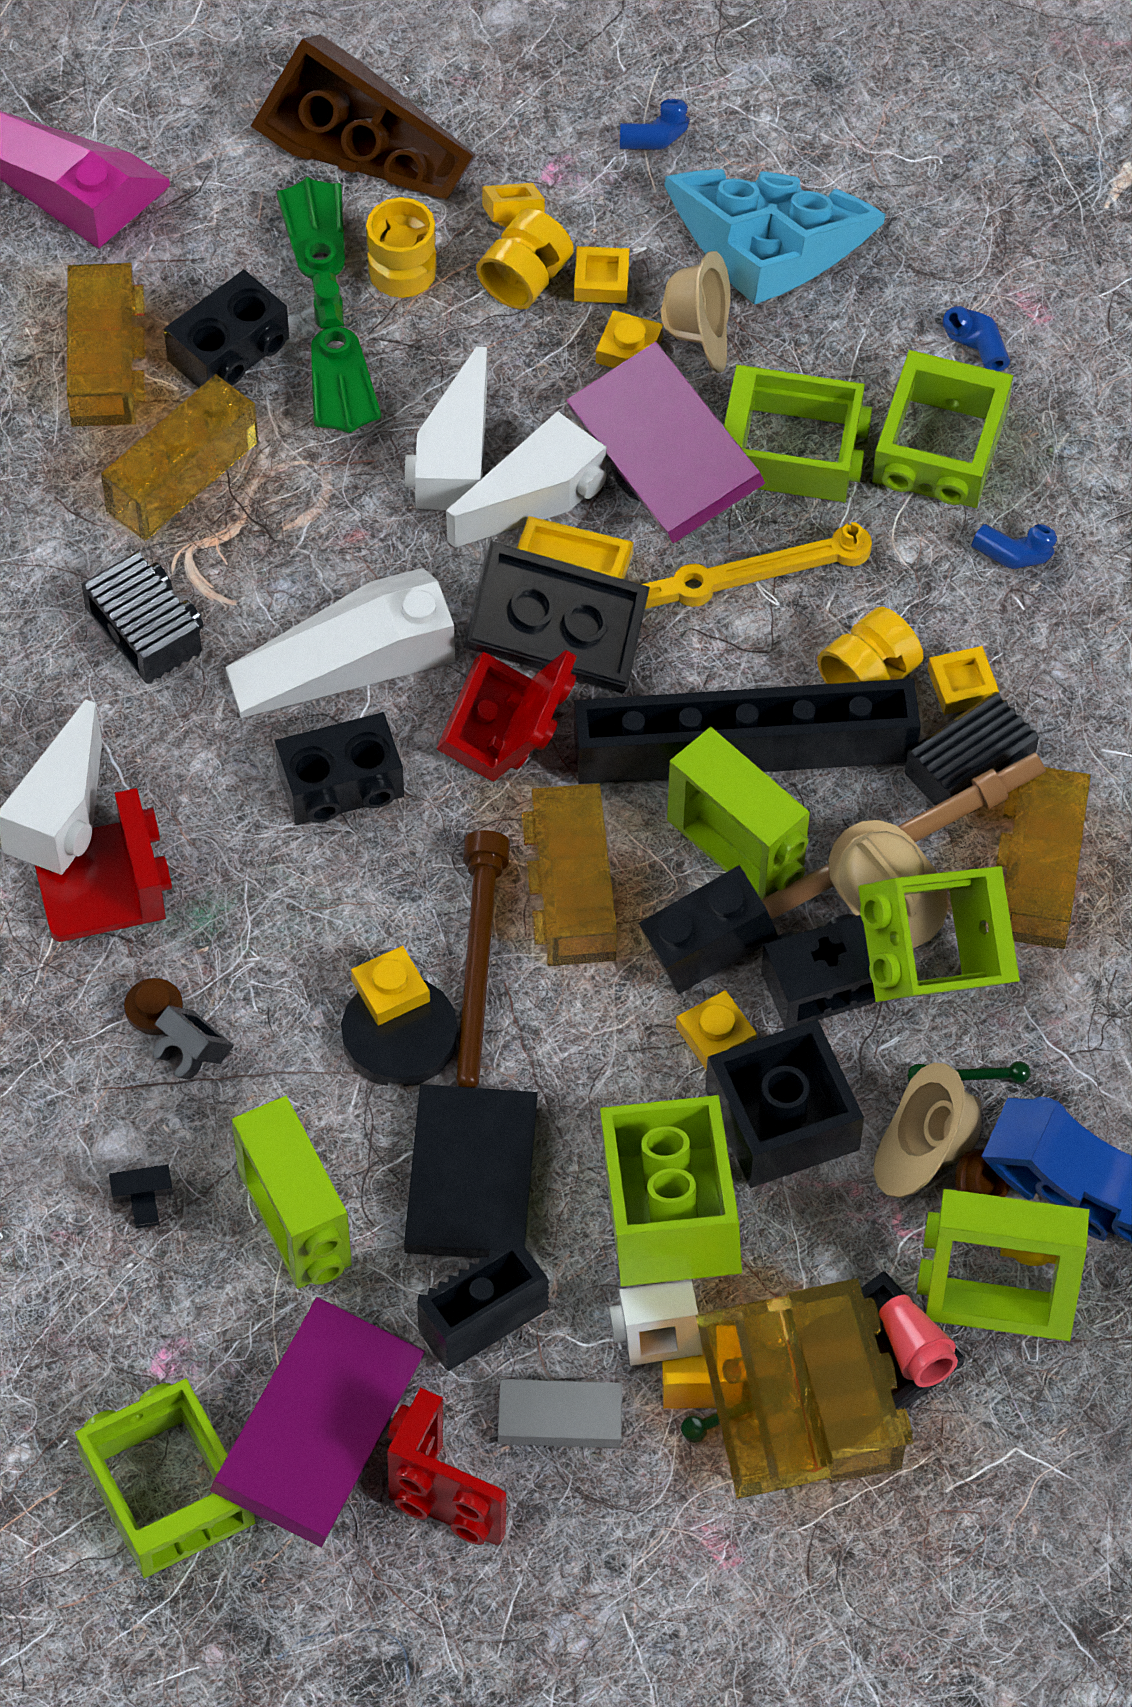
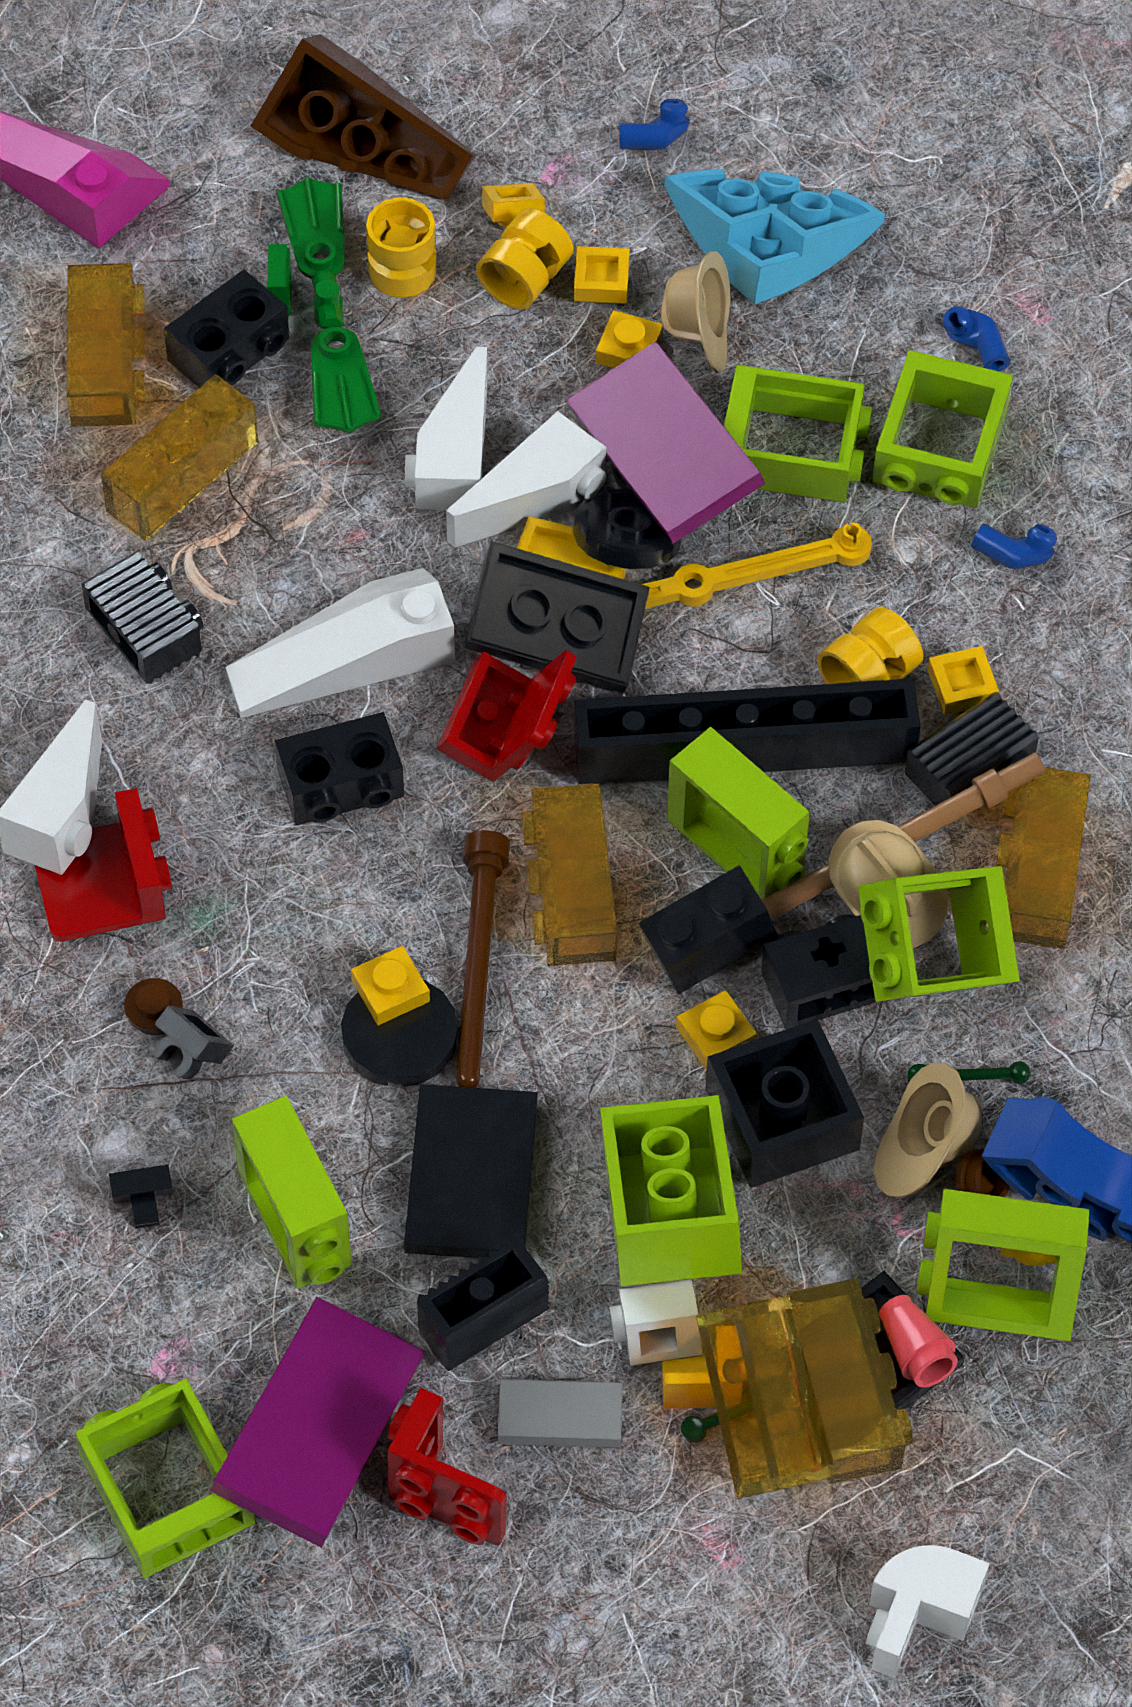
(279, 273): none -> green tile
(622, 532): none -> black tile
(925, 1588): none -> white brick

